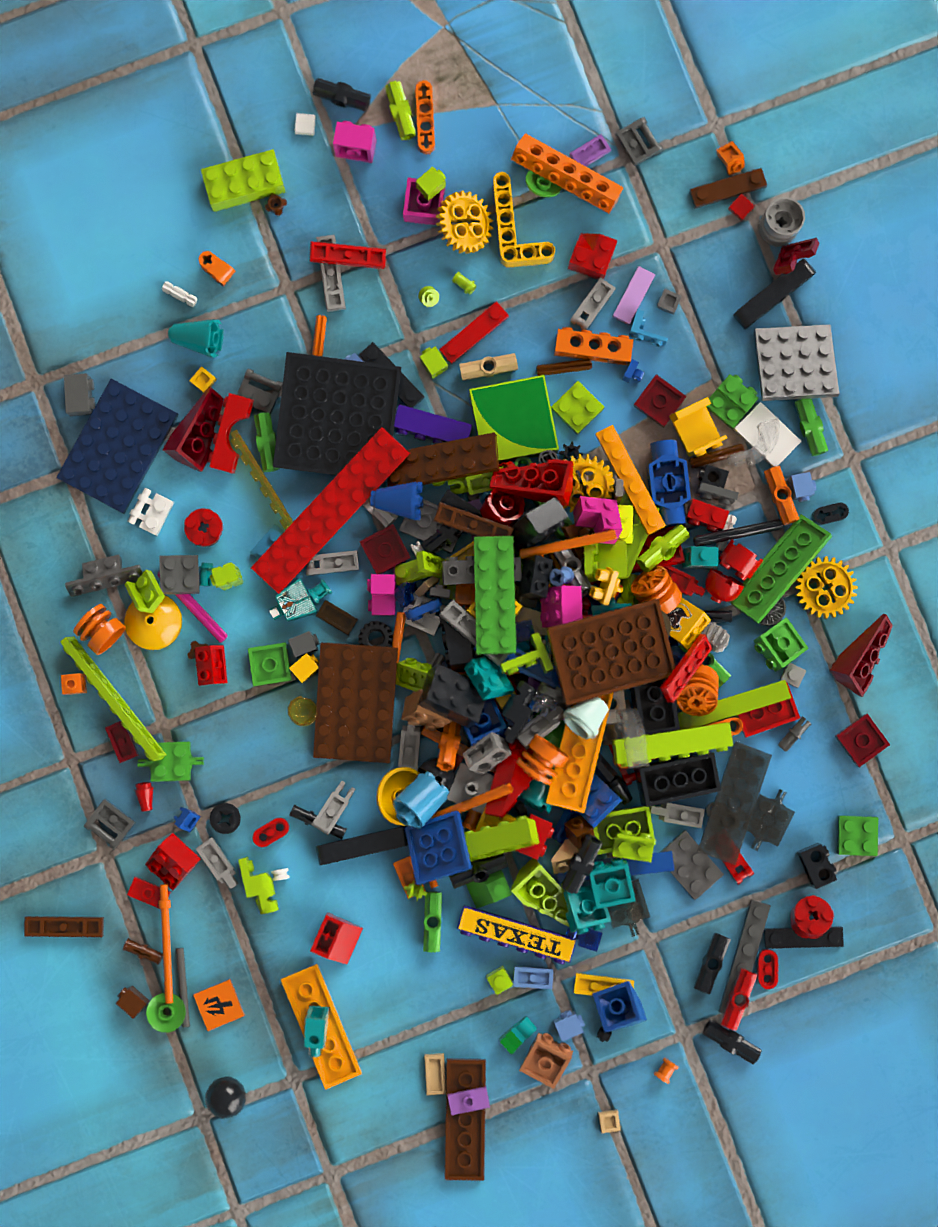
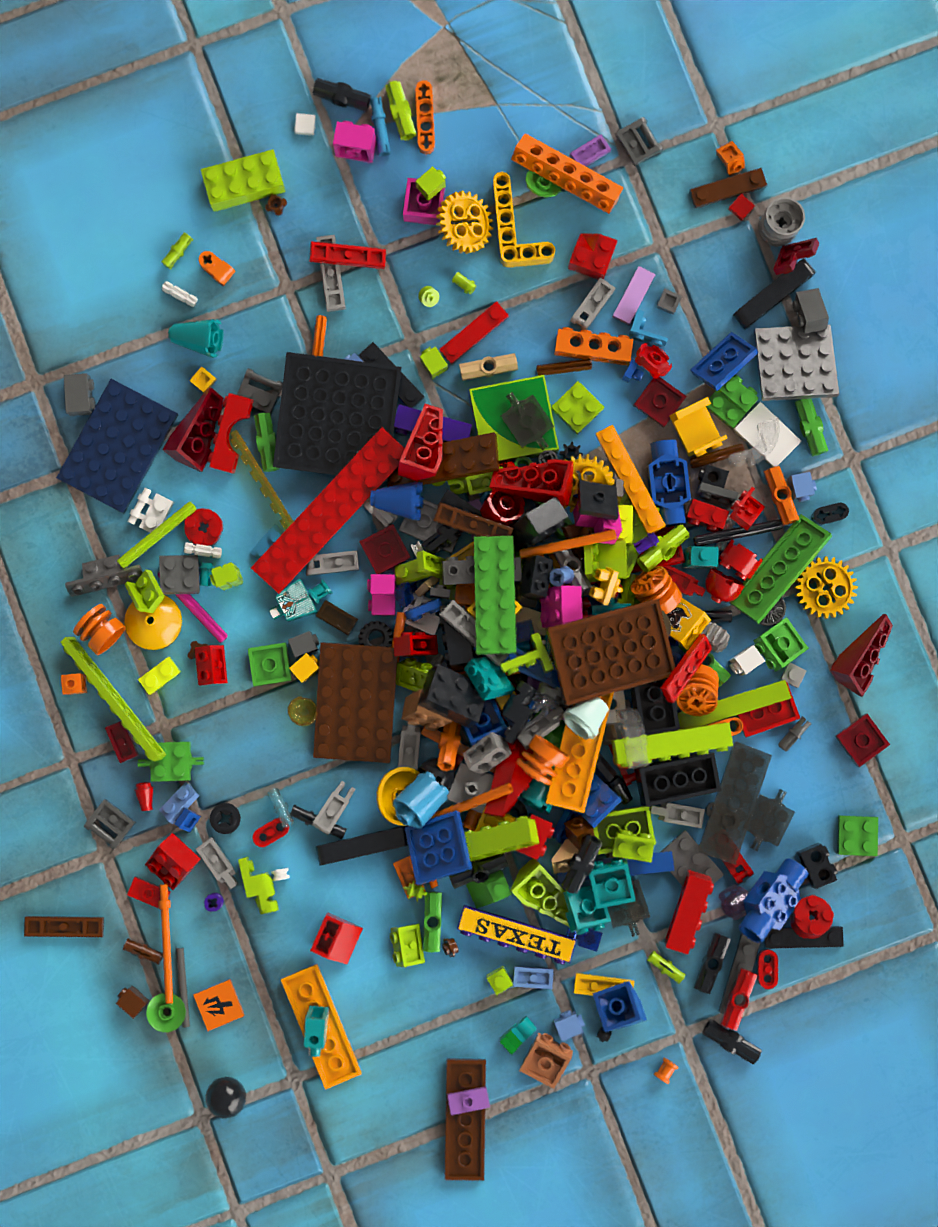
(156, 534): none -> lime axle
(159, 675): none -> neon yellow plate
(177, 250): none -> lime pin
(178, 802): none -> medium blue plate
(203, 550): none -> white axle
(220, 901): none -> dark purple bush
(280, 807): none -> clear light blue pin
(378, 118): none -> dark azure pin
(407, 945): none -> lime bracket
(415, 645): none -> red brick
(424, 448): none -> red wedge
(435, 1074): tan tile -> none
(450, 947): none -> reddish brown plate
(527, 421): none -> clear smoke plate
(597, 500): none -> black plate
(609, 1121): tan tile -> none
(646, 543): none -> dark purple pin
(653, 360): none -> red plate
(676, 975): none -> lime pin
(688, 912): none -> red brick
(724, 361): none -> blue plate
(733, 903): none -> clear purple piece
(746, 510): none -> red bracket
(746, 661): none -> white brick
(772, 900): none -> blue brick
(811, 310): none -> dark grey brick

